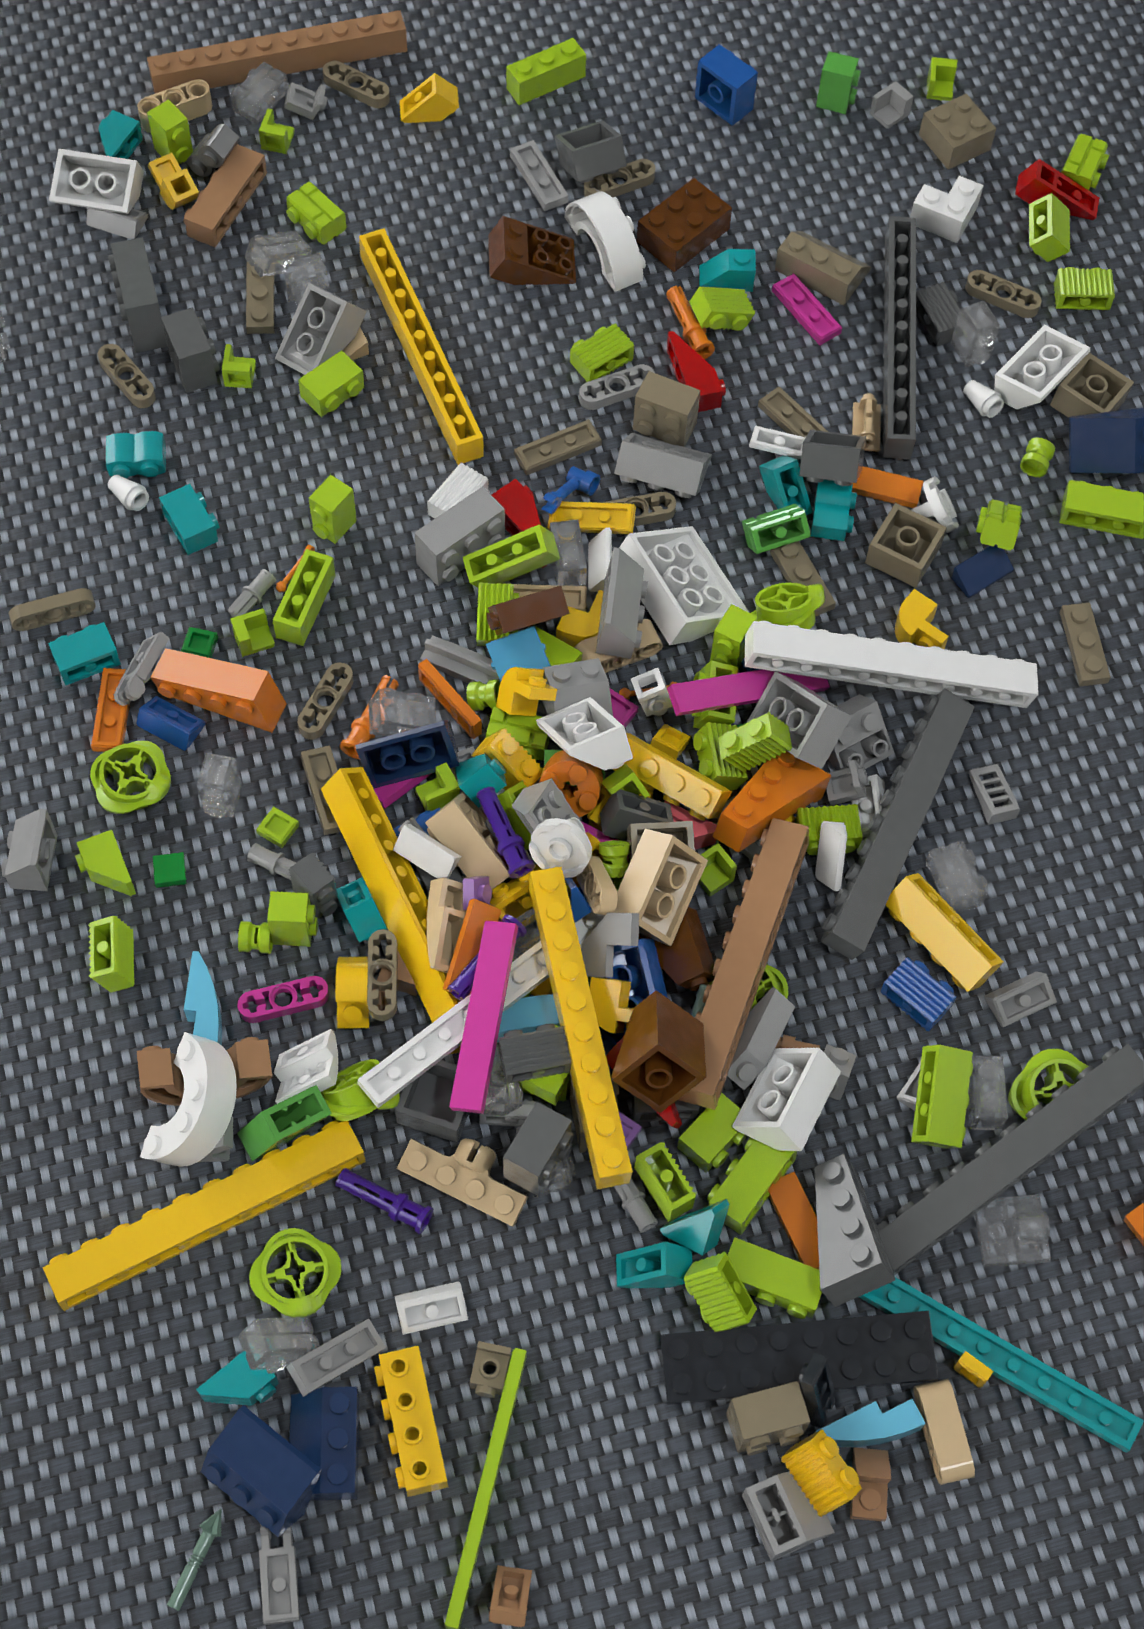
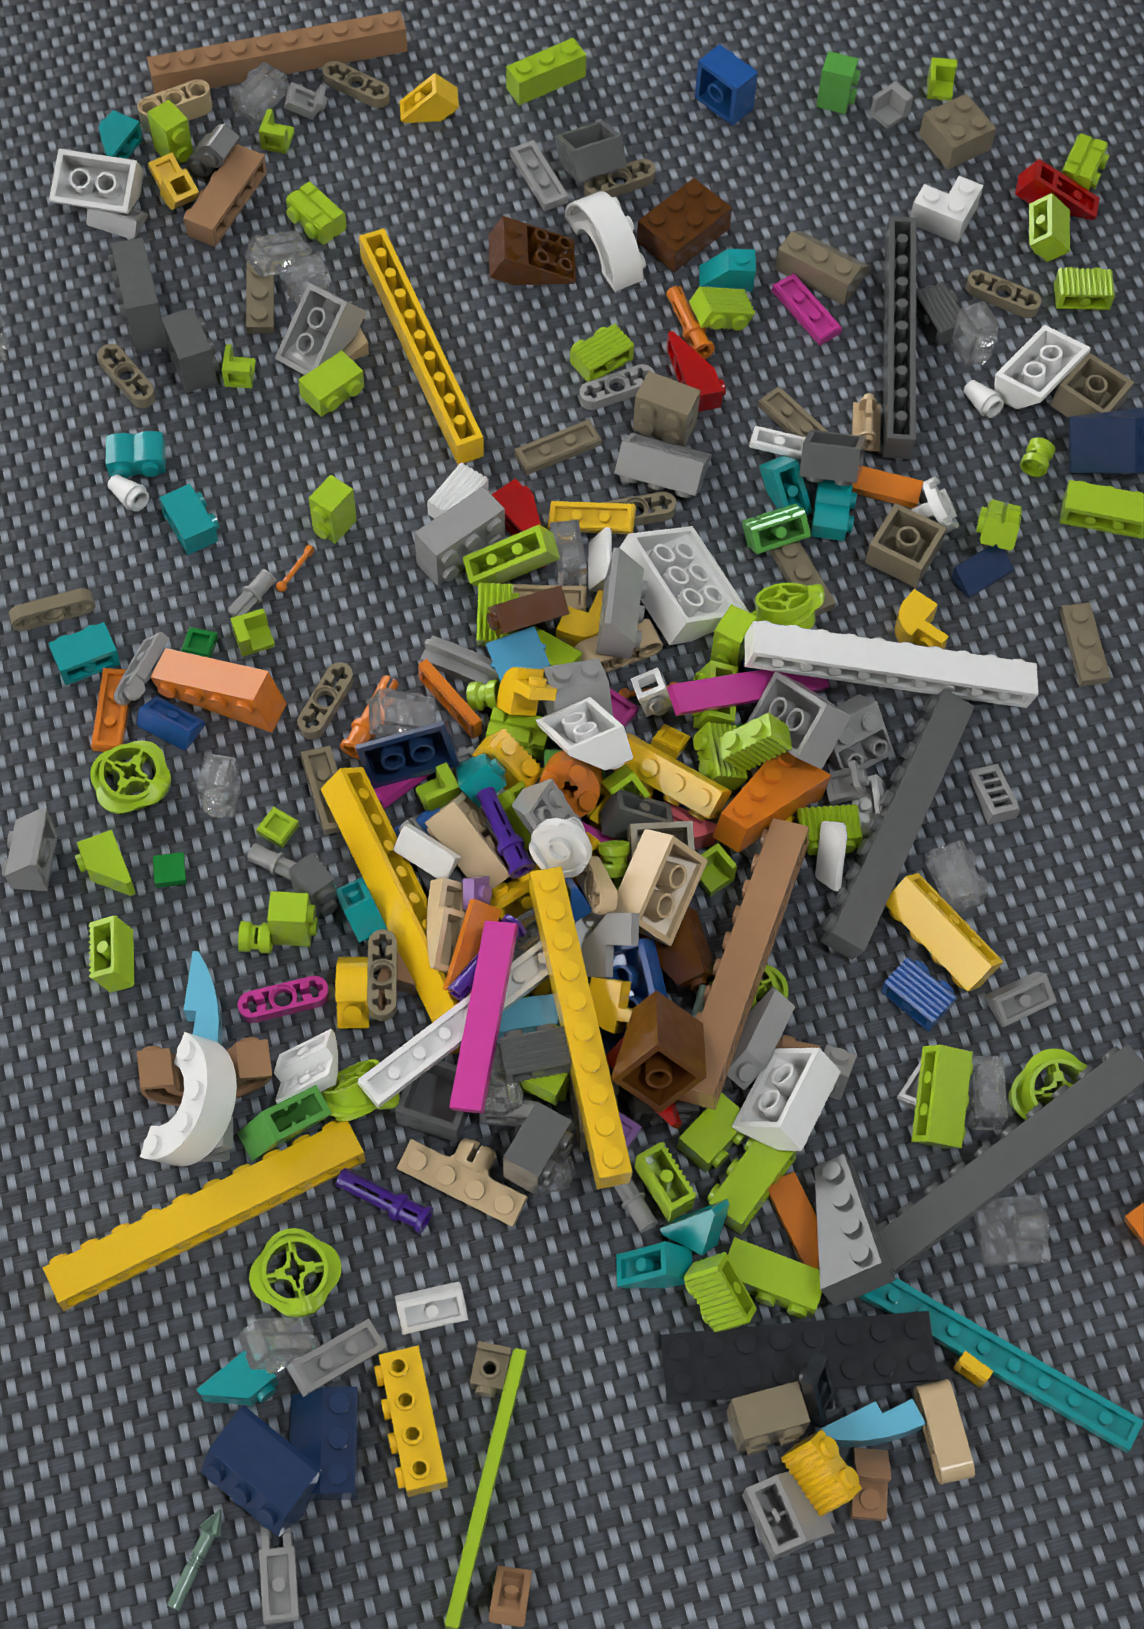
(304, 597): lime brick -> none
(576, 479): blue brick -> none

